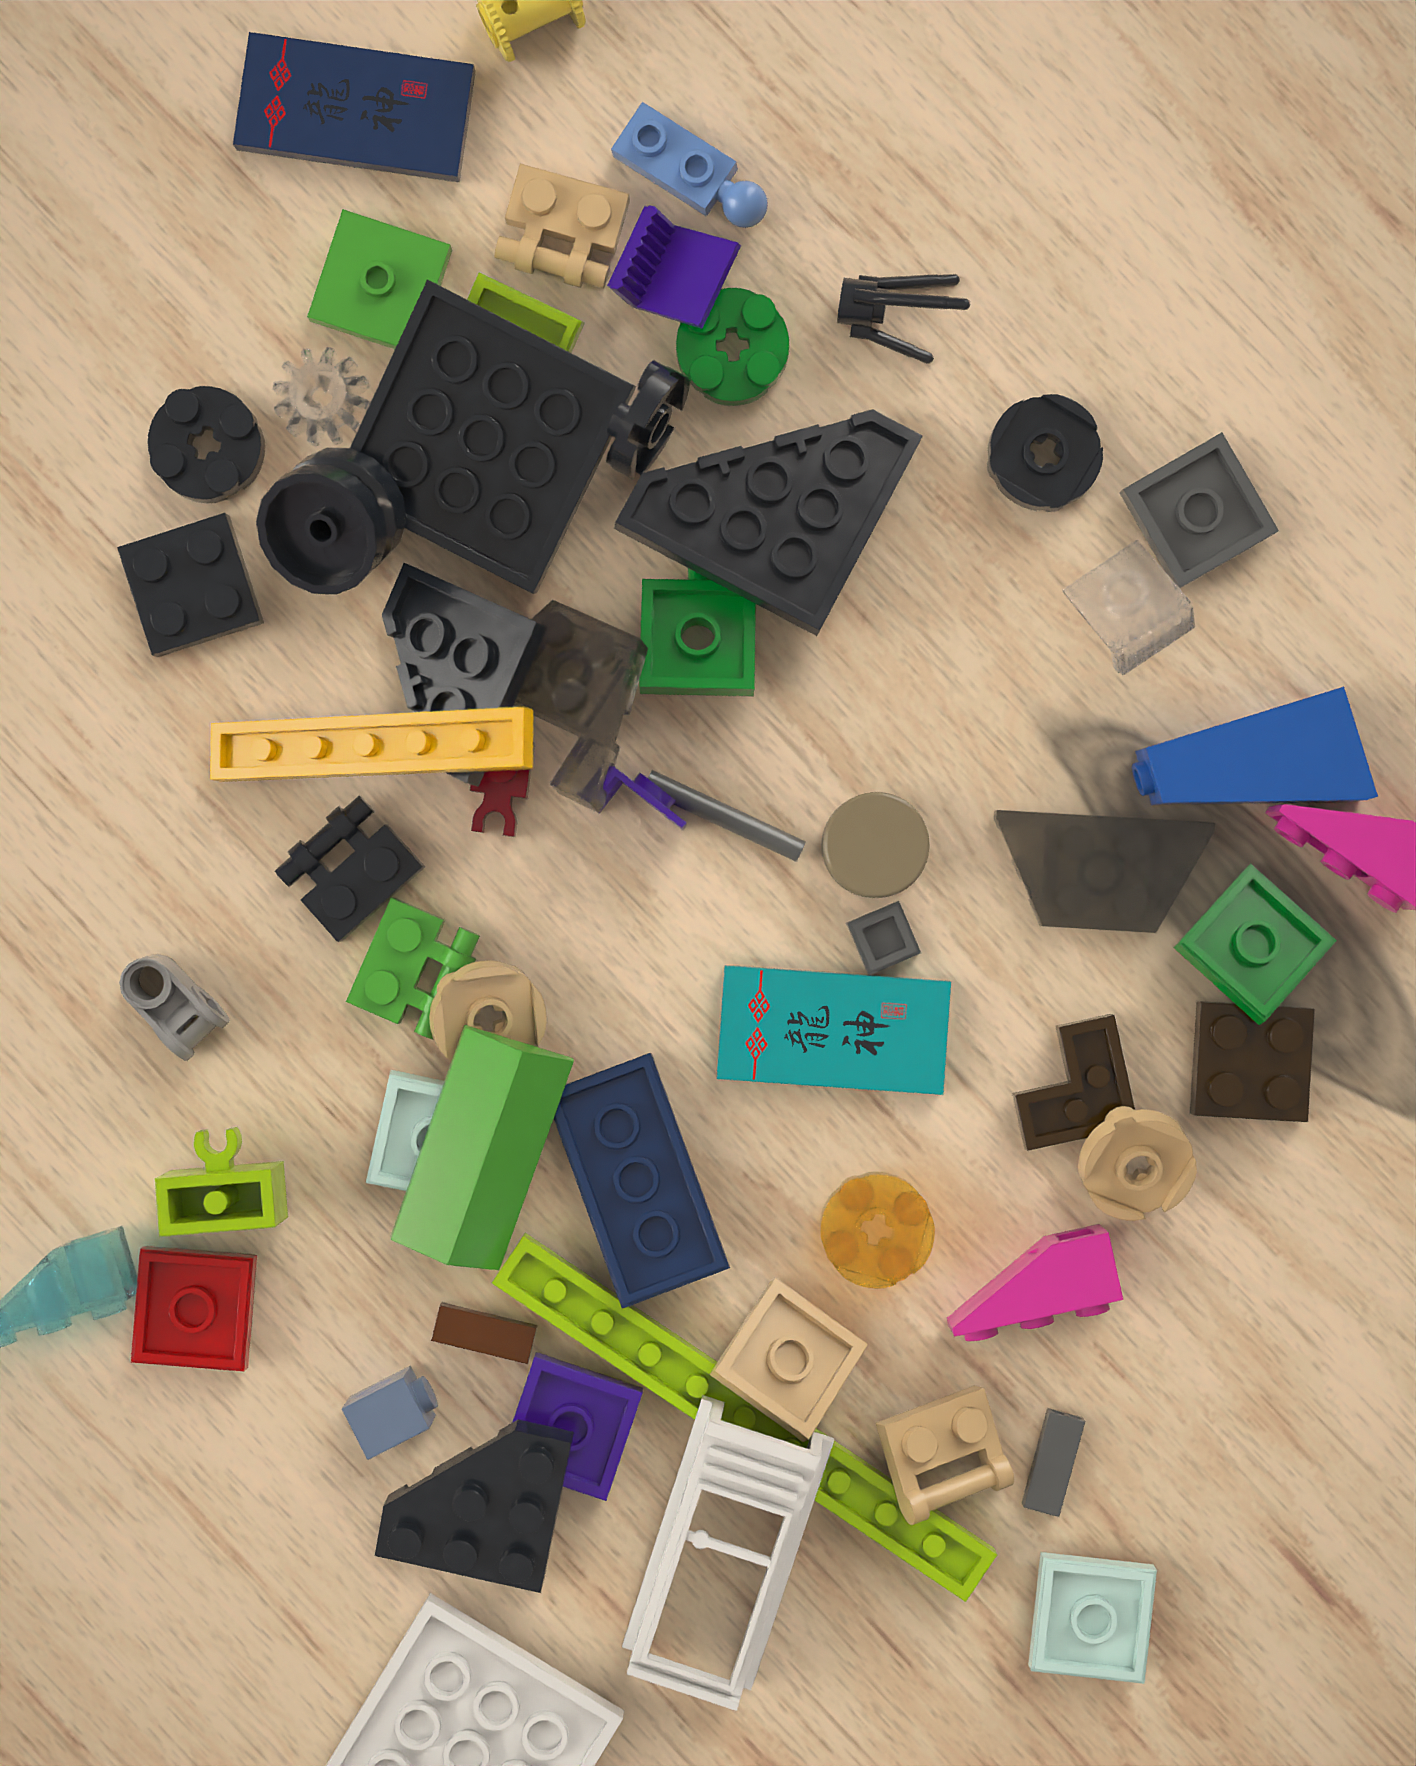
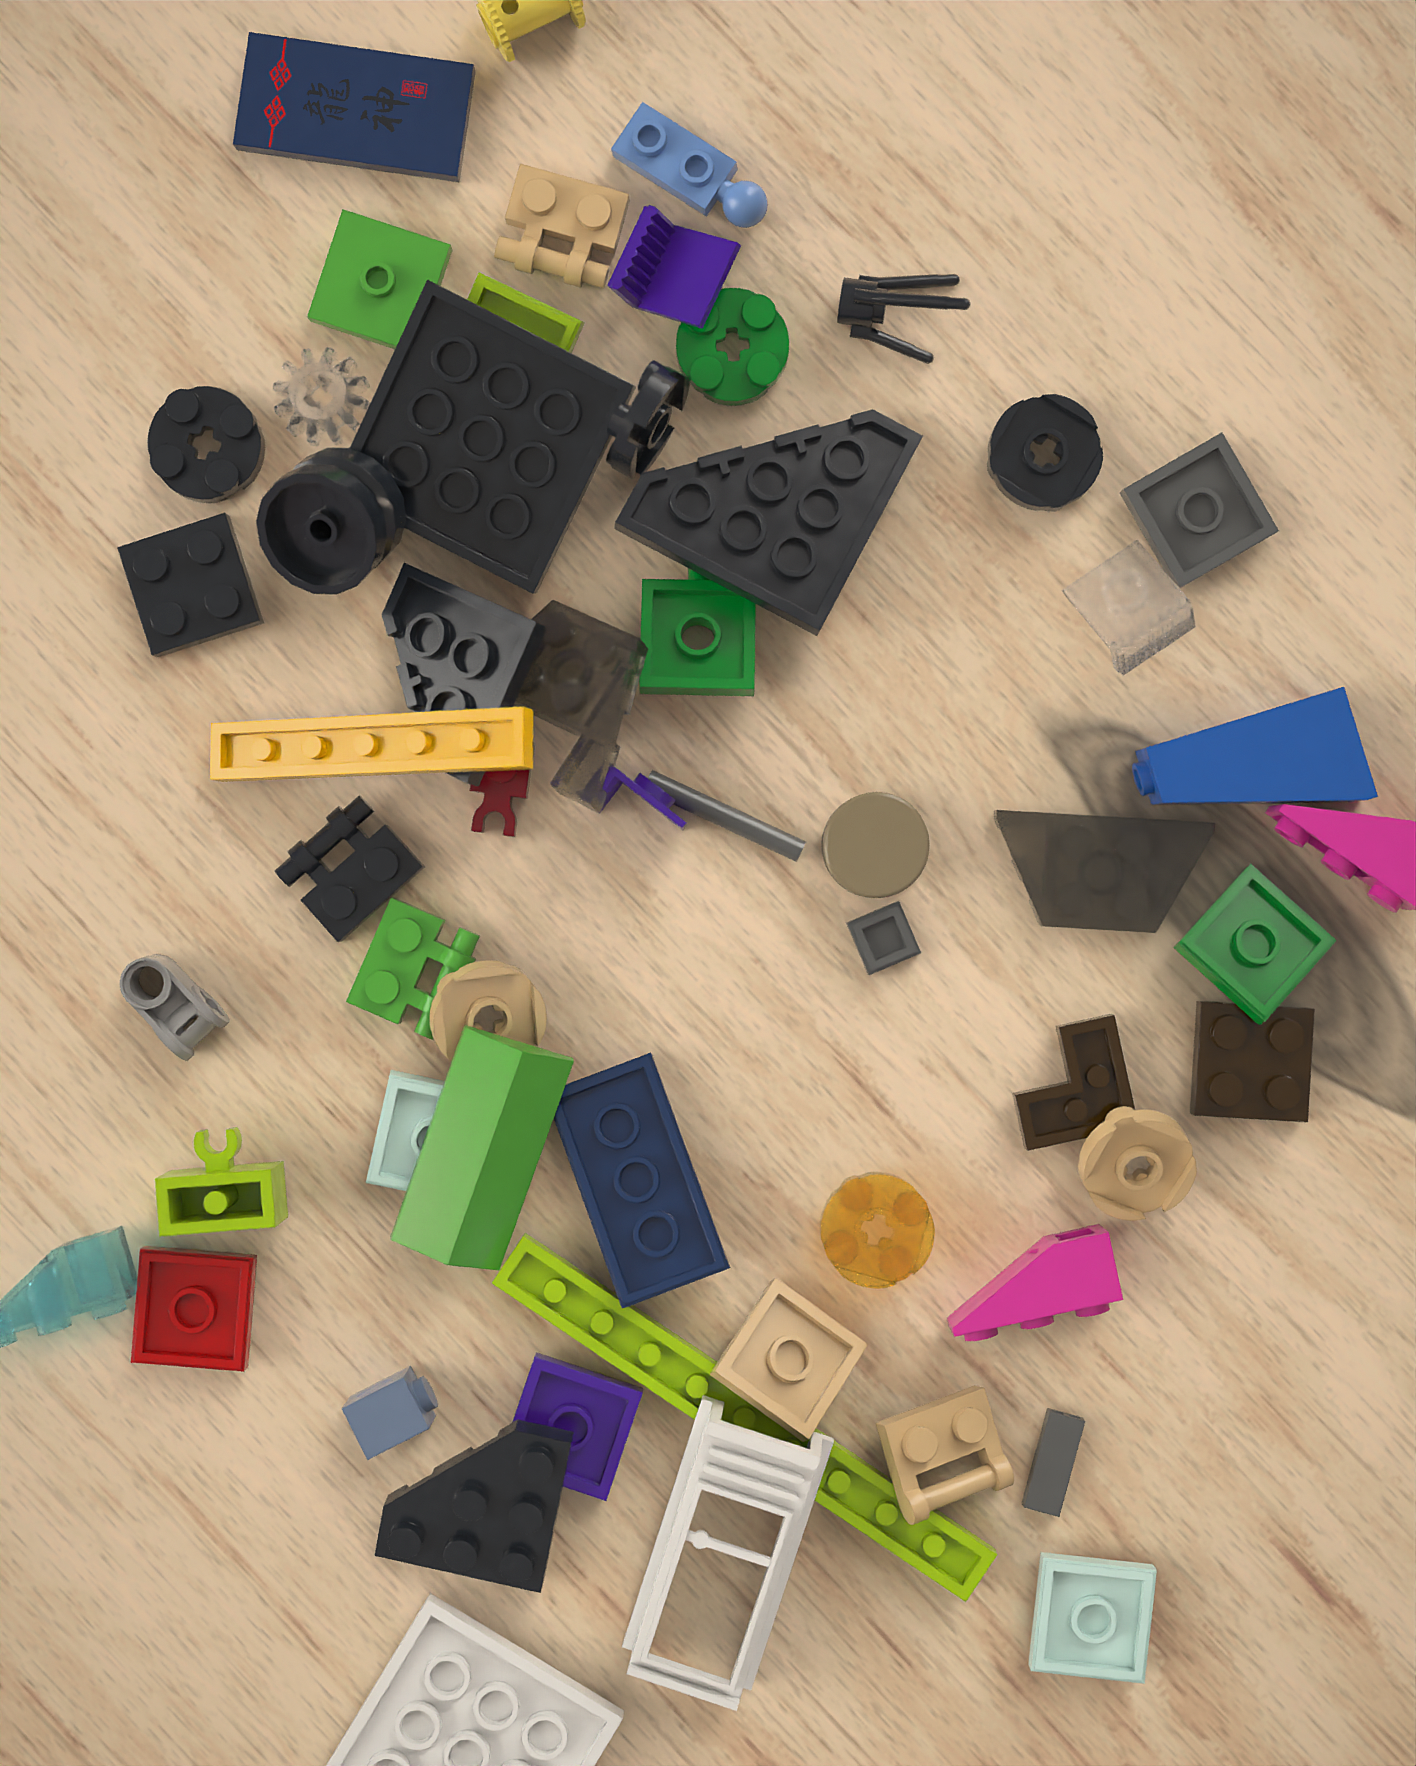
(484, 1333): reddish brown piece -> none
(833, 1030): teal tile -> none

